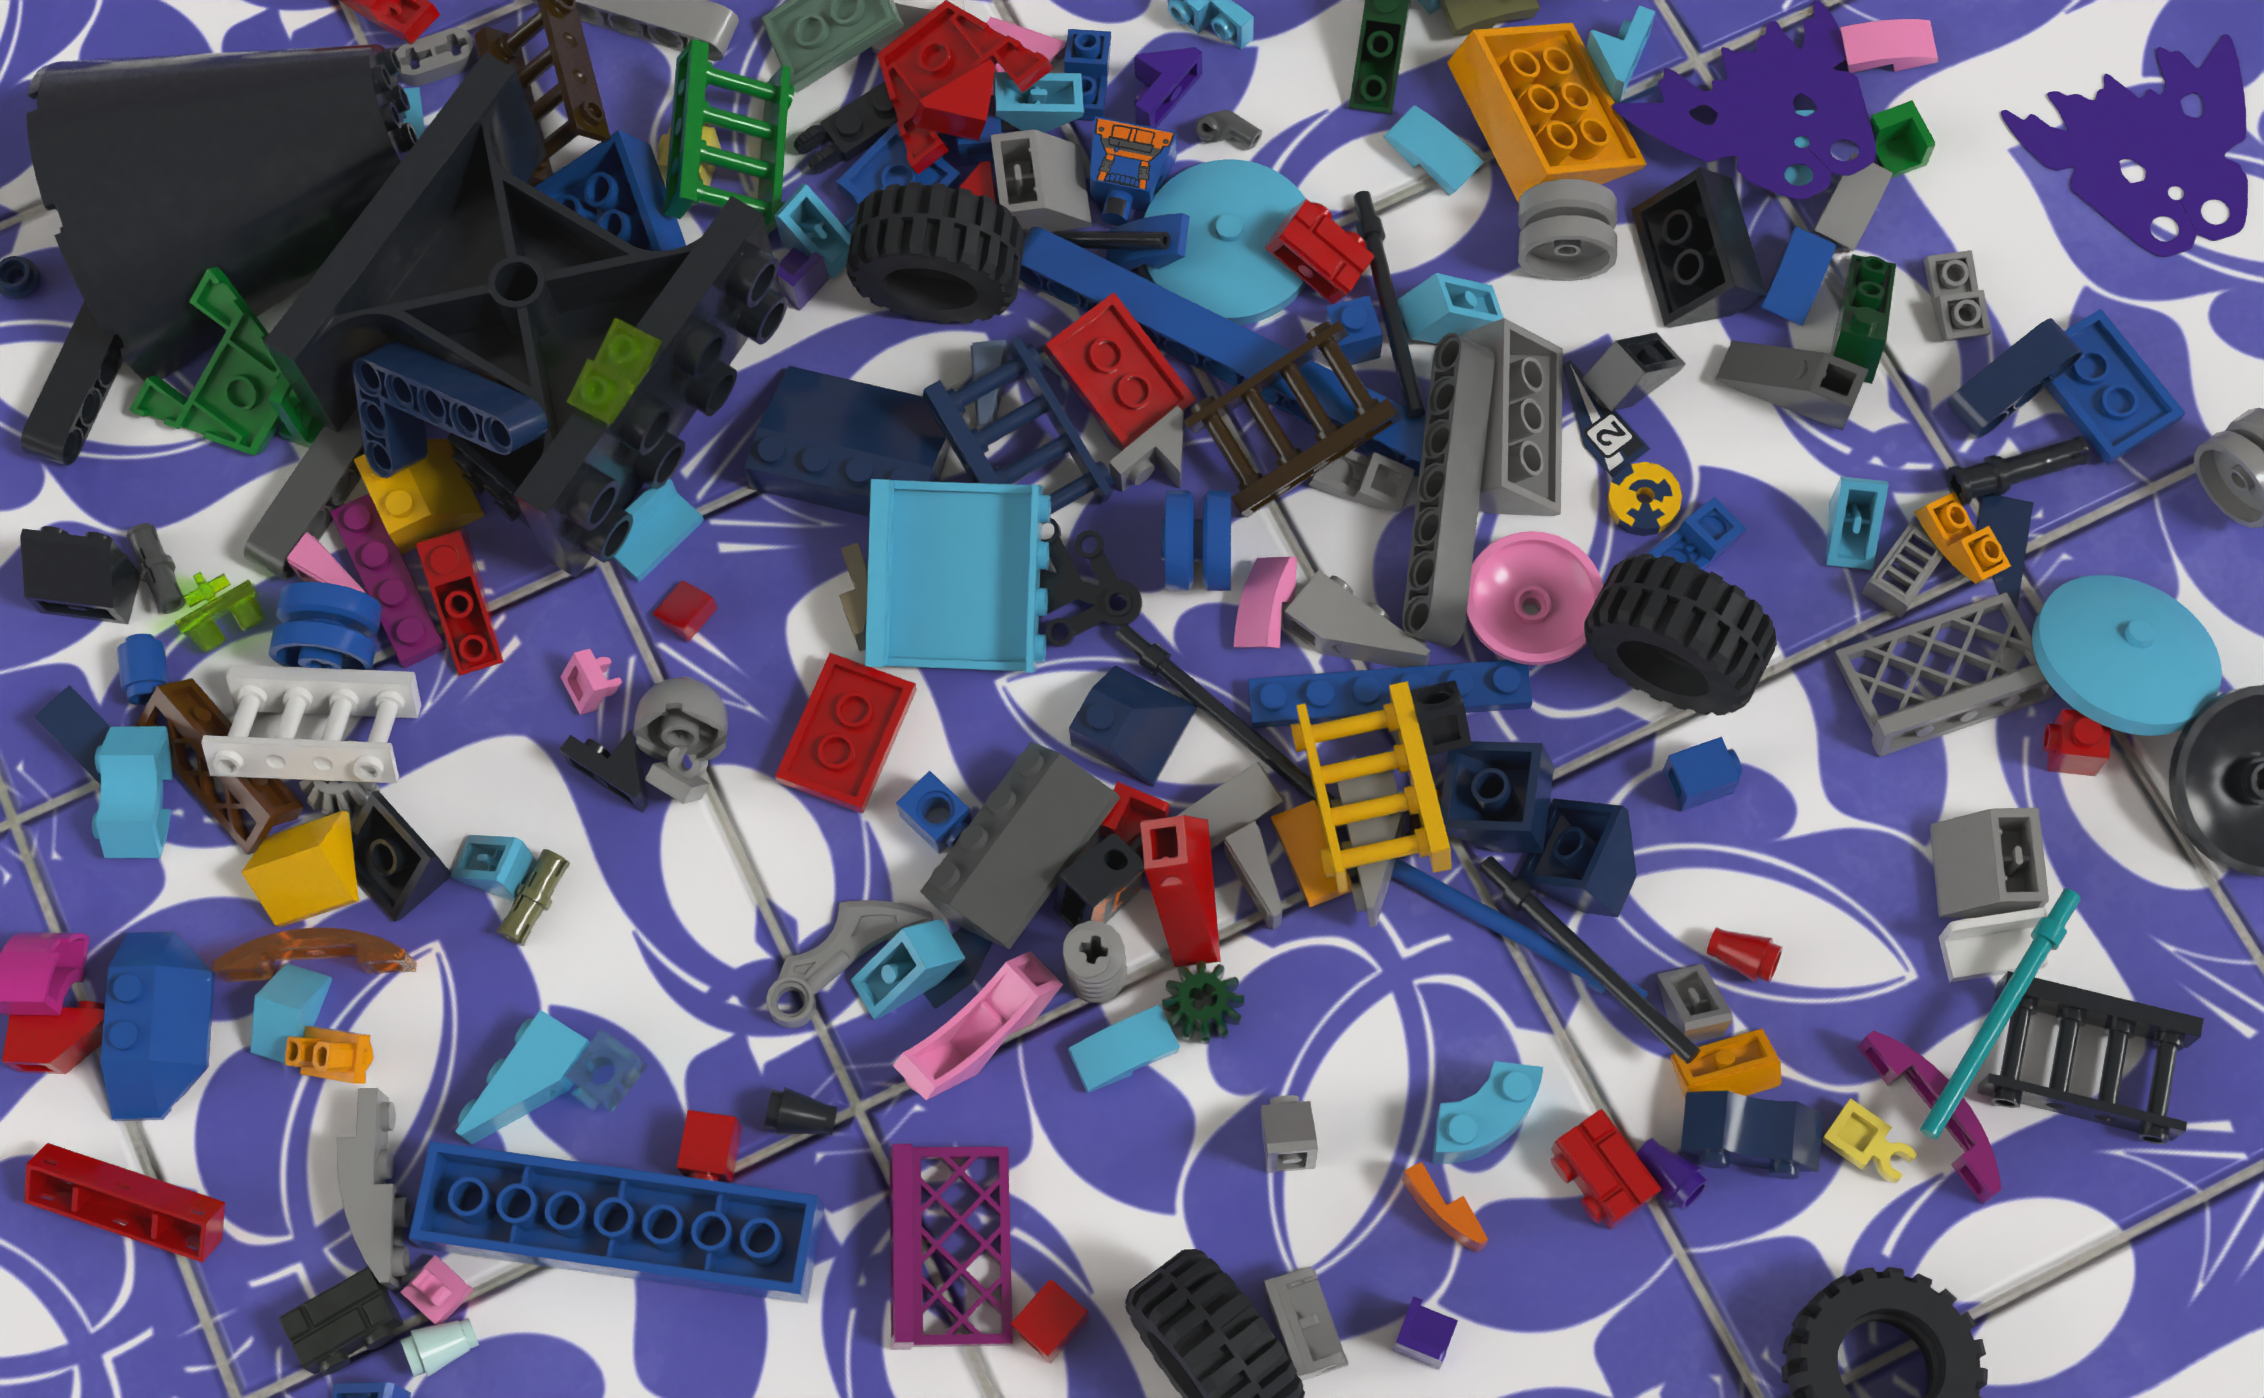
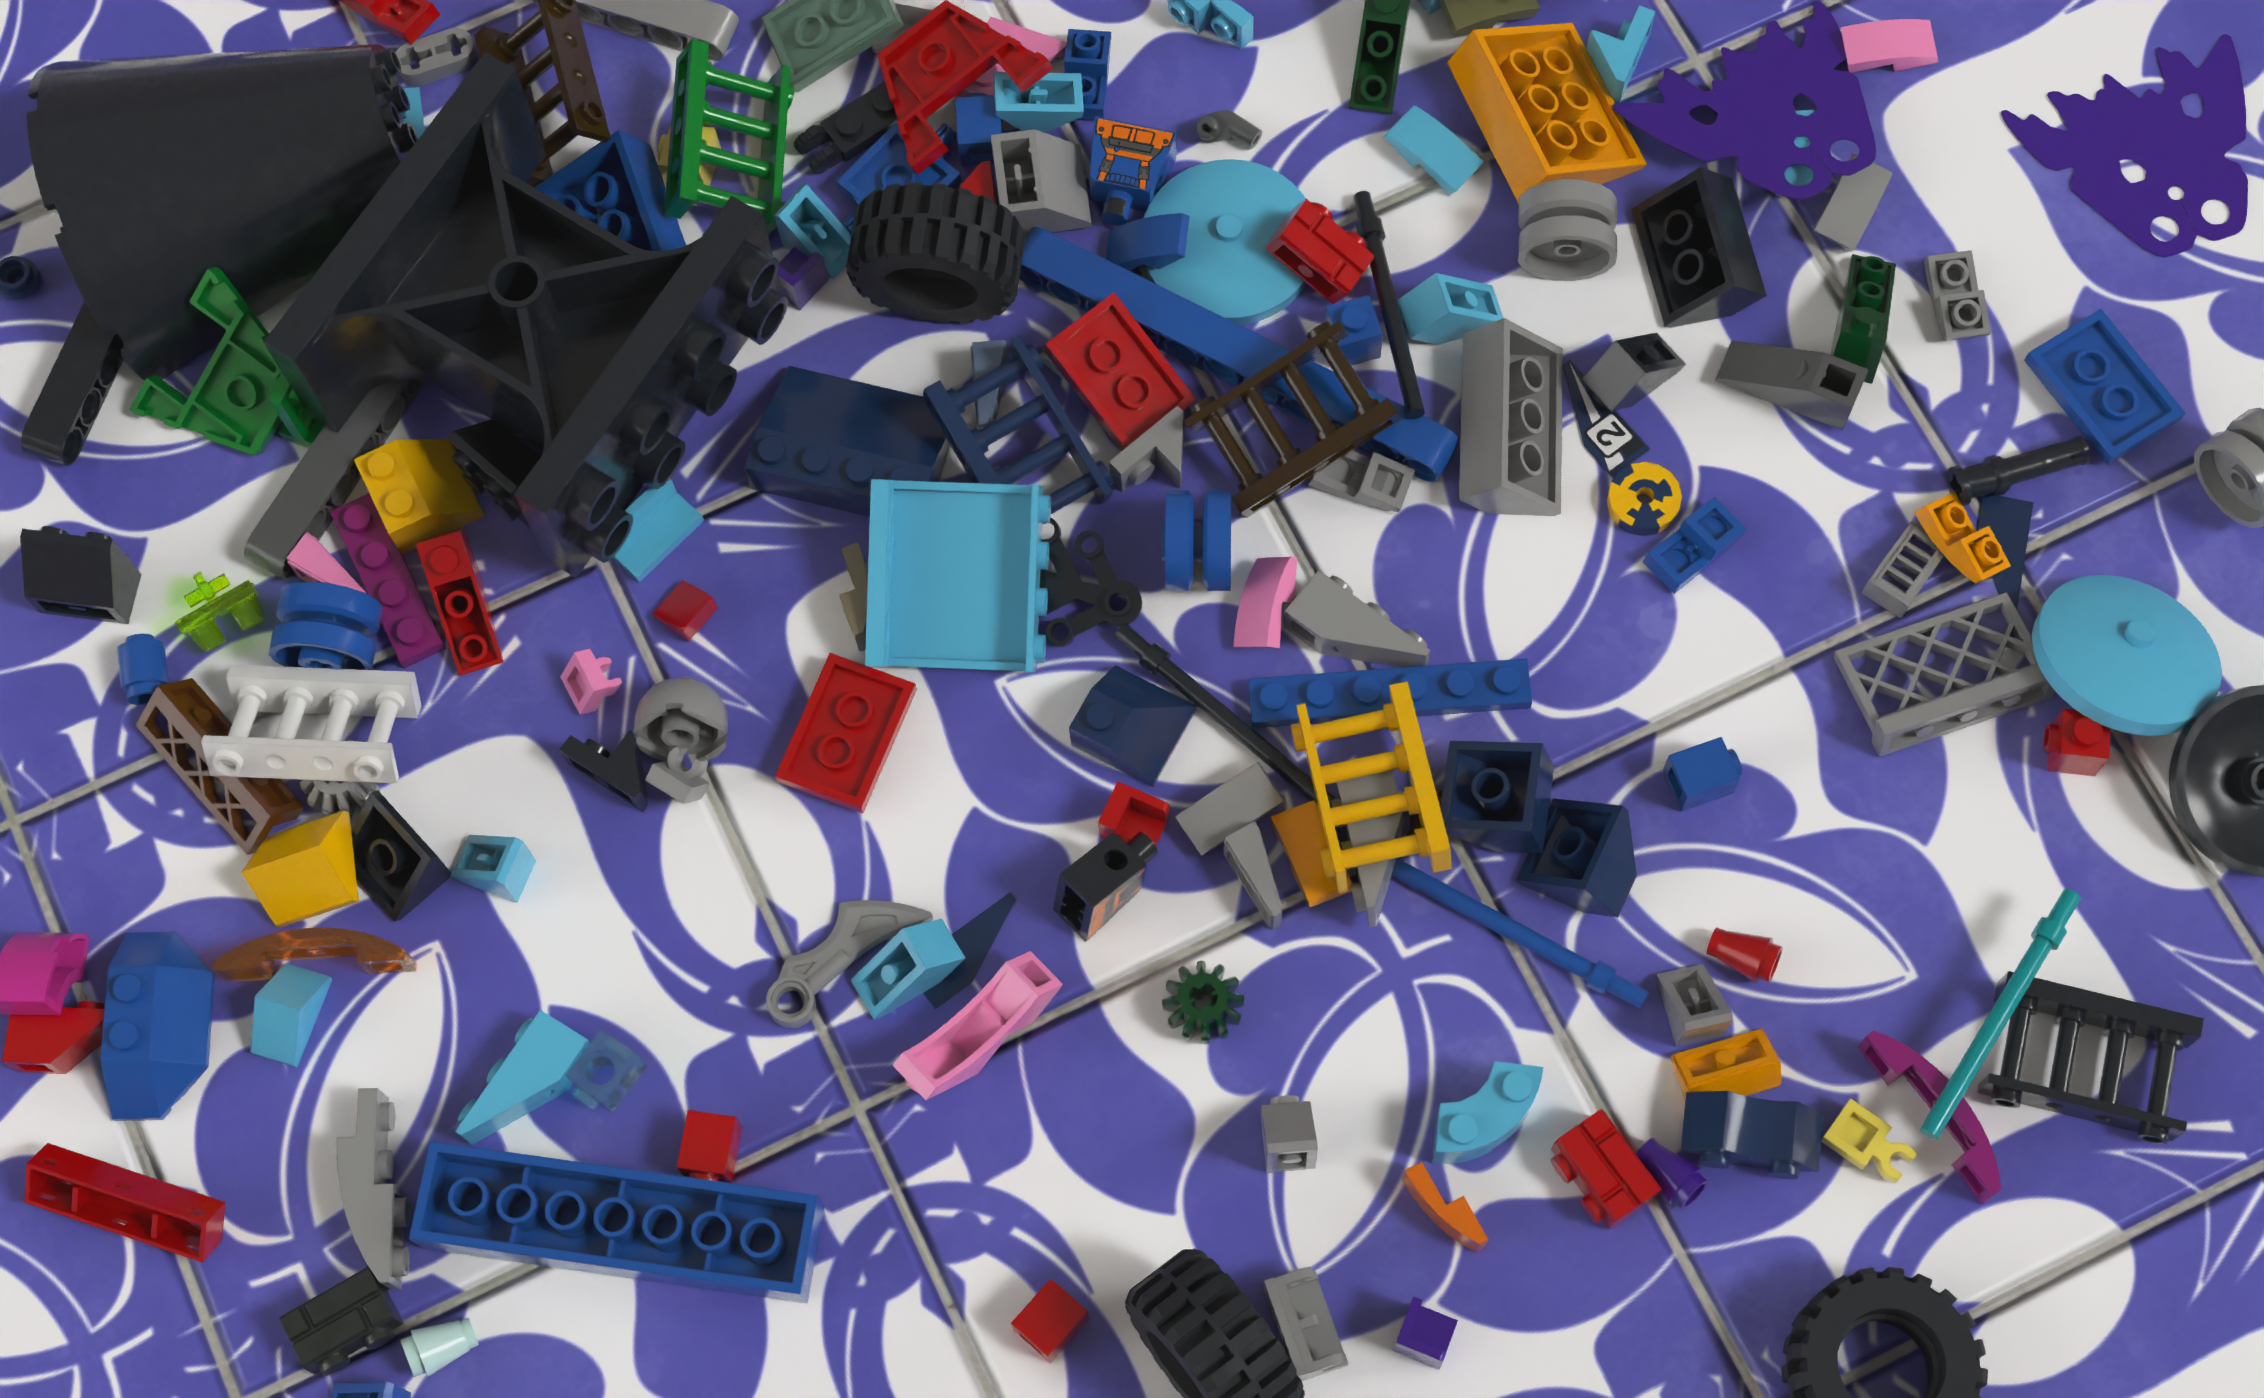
(75, 727): dark blue slope -> none
(130, 806): medium azure brick -> none
(156, 568): dark grey pin -> none
(330, 1054): light orange hips -> none
(406, 386): dark blue beam -> none
(437, 1291): bright pink tile -> none
(533, 897): olive pin -> none
(616, 371): clear neon green slope -> none
(798, 1114): black cone -> none
(906, 1246): magenta fence -> none
(926, 796): blue brick -> none
(960, 105): red slope -> none
(1019, 845): dark grey slope -> none
(1092, 943): light grey piece -> none
(1117, 239): black piece -> none
(1123, 1048): medium azure slope -> none
(1166, 80): dark purple slope -> none
(1183, 886): red slope -> none
(1441, 717): black brick -> none
(1448, 491): dark grey beam -> none
(1522, 897): black bar -> none
(1538, 572): bright pink dish -> none
(1680, 634): black tyre -> none
(1798, 276): blue slope -> none
(1855, 522): medium azure slope -> none
(1901, 139): green panel -> none
(1988, 944): white panel -> none
(1989, 863): light grey slope -> none
(2014, 378): dark blue beam -> none

